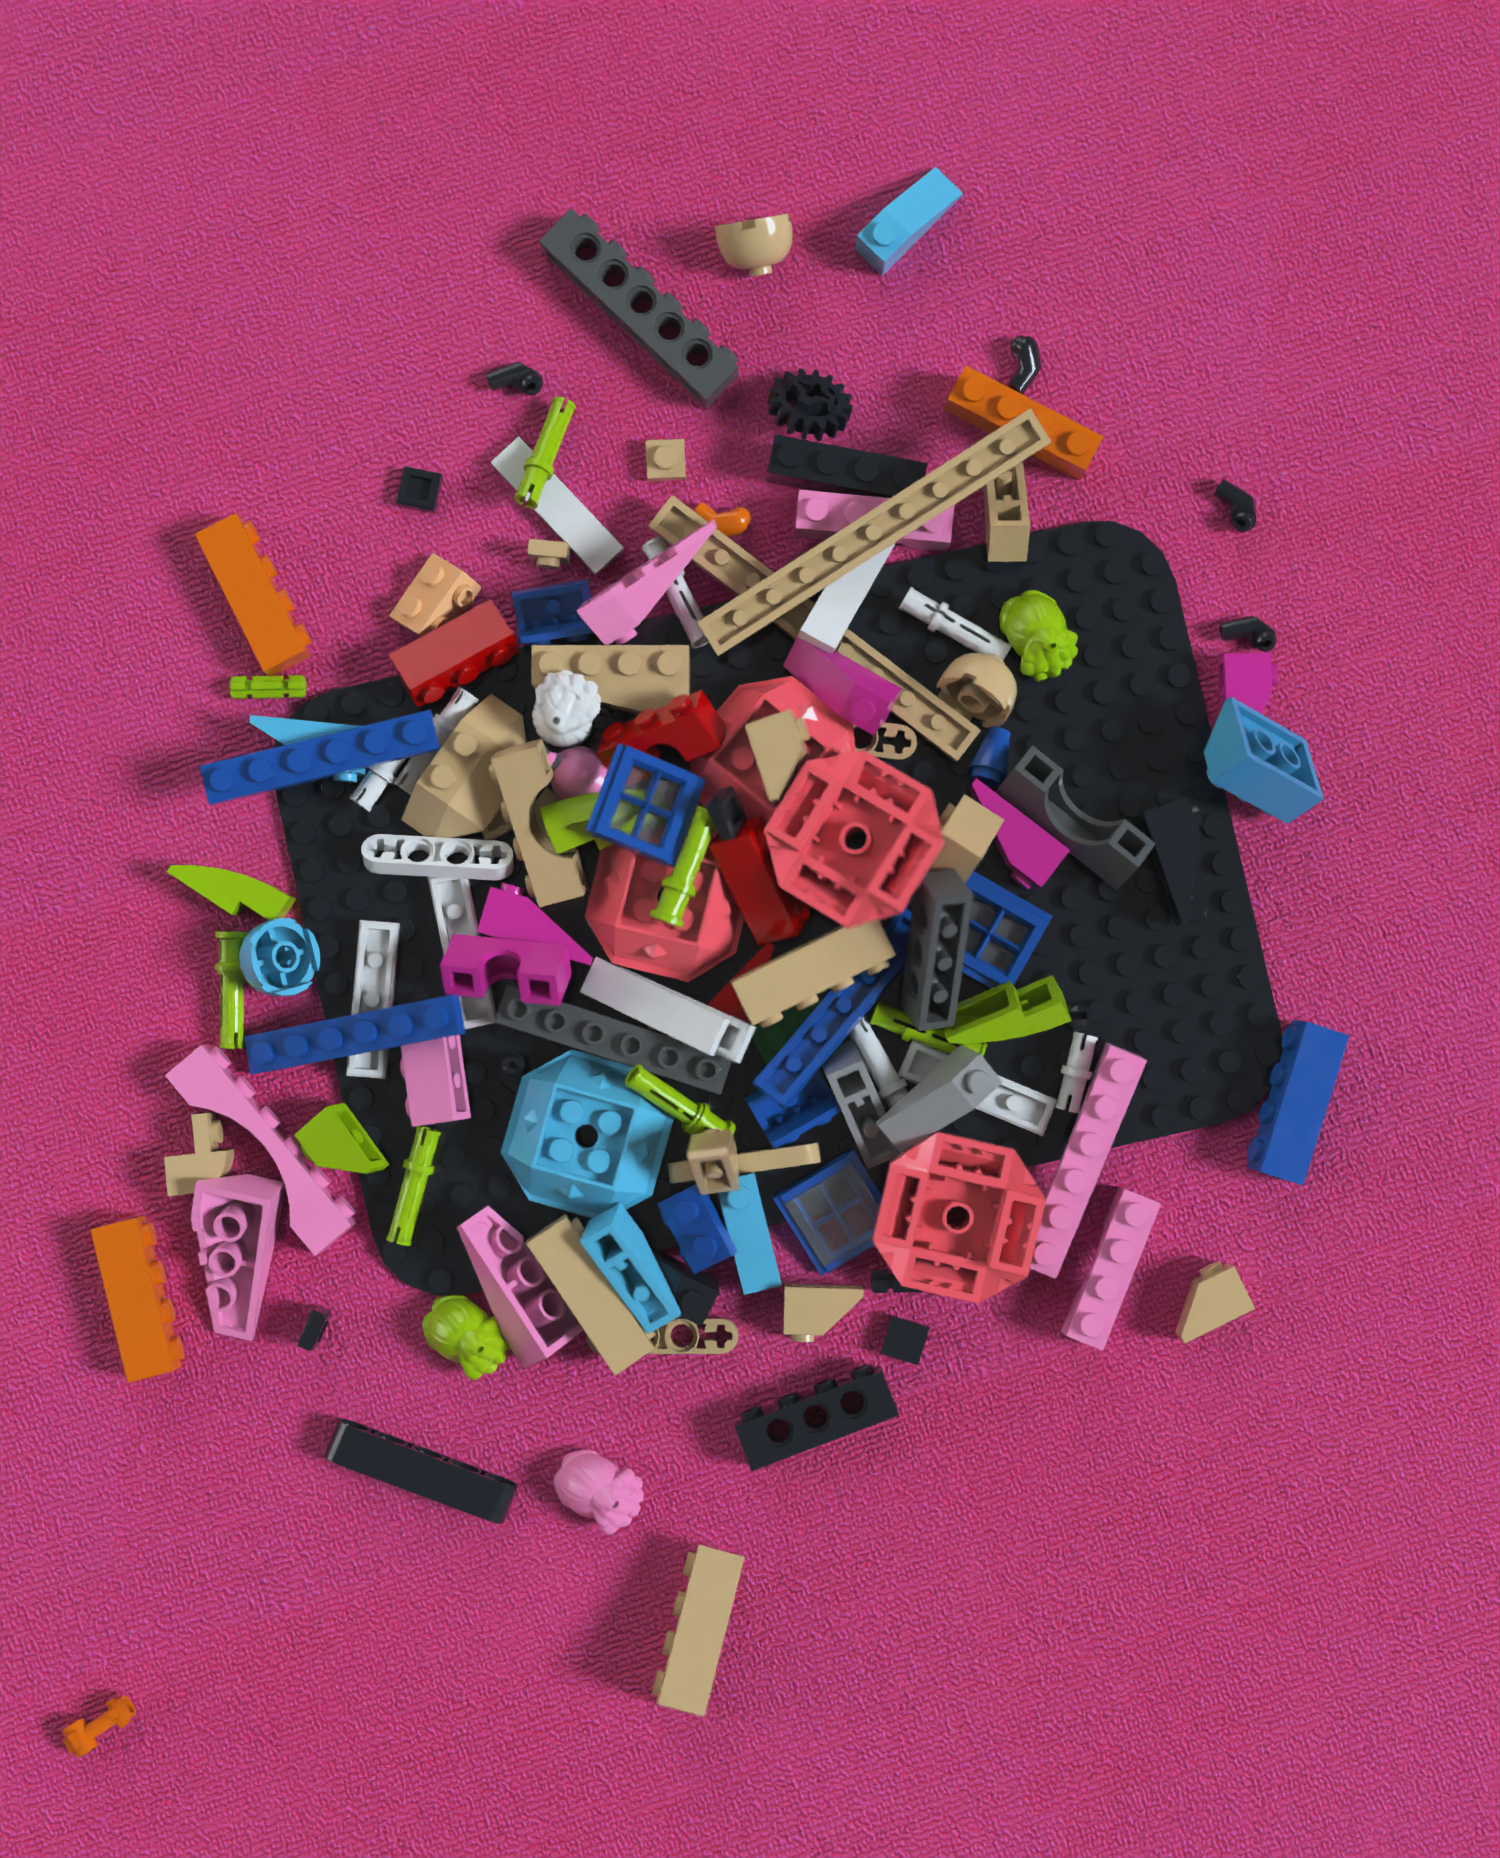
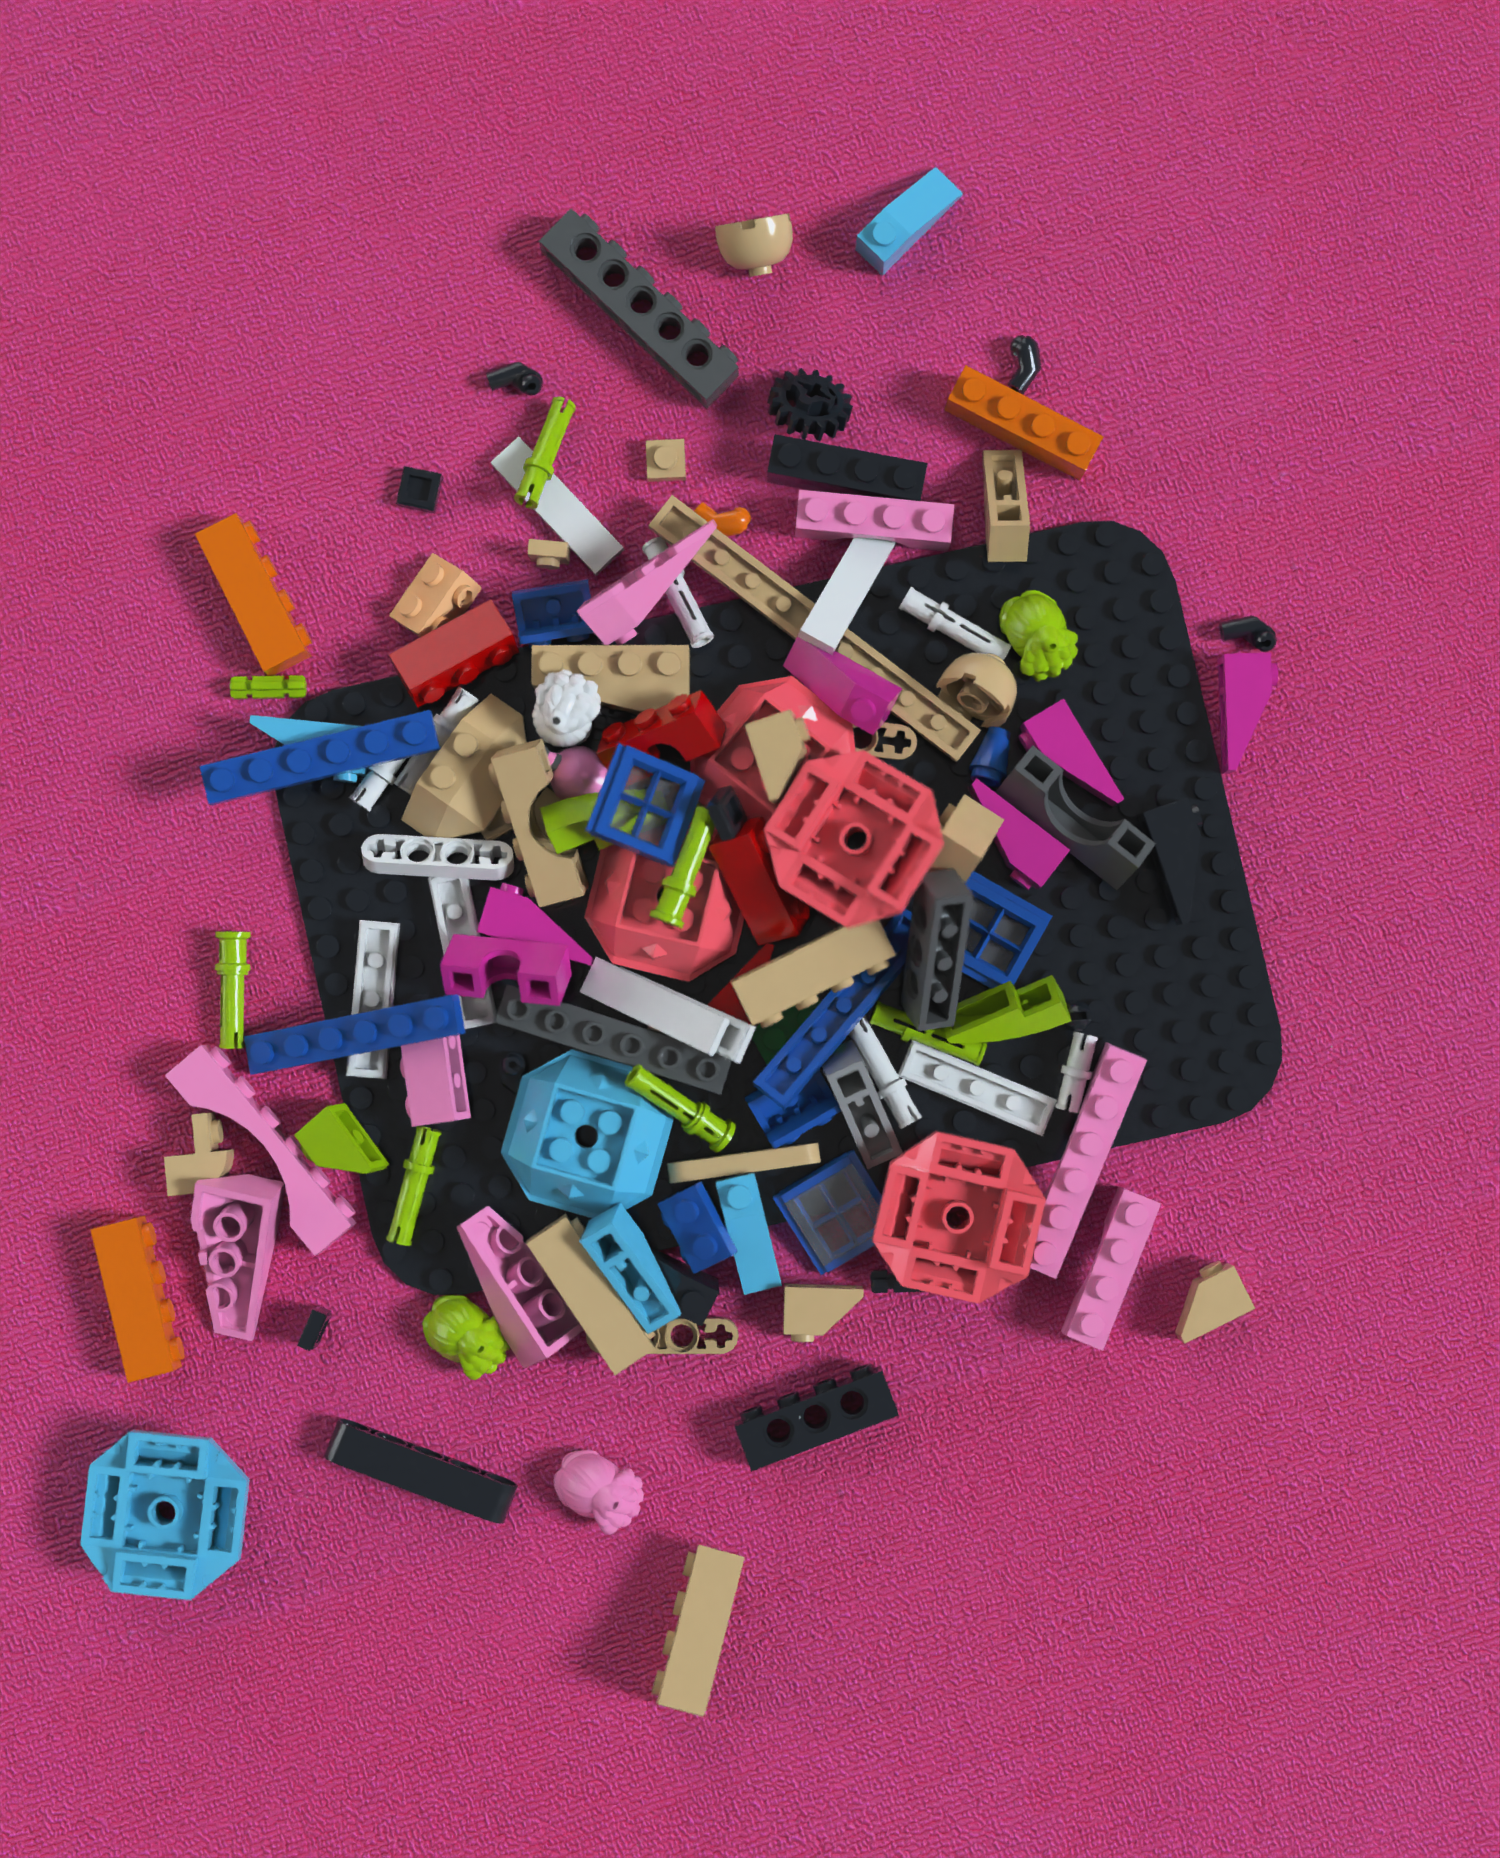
(81, 1736): orange bar -> none
(135, 1543): none -> medium azure piece
(234, 890): lime slope -> none
(279, 957): medium azure cylinder -> none
(714, 1161): tan slope -> none
(874, 532): tan plate -> none
(904, 1339): black tile -> none
(939, 1098): light grey slope -> none
(1065, 743): none -> dark pink slope
(1240, 503): black arm -> none
(1261, 762): dark azure slope -> none
(1297, 1101): blue brick -> none

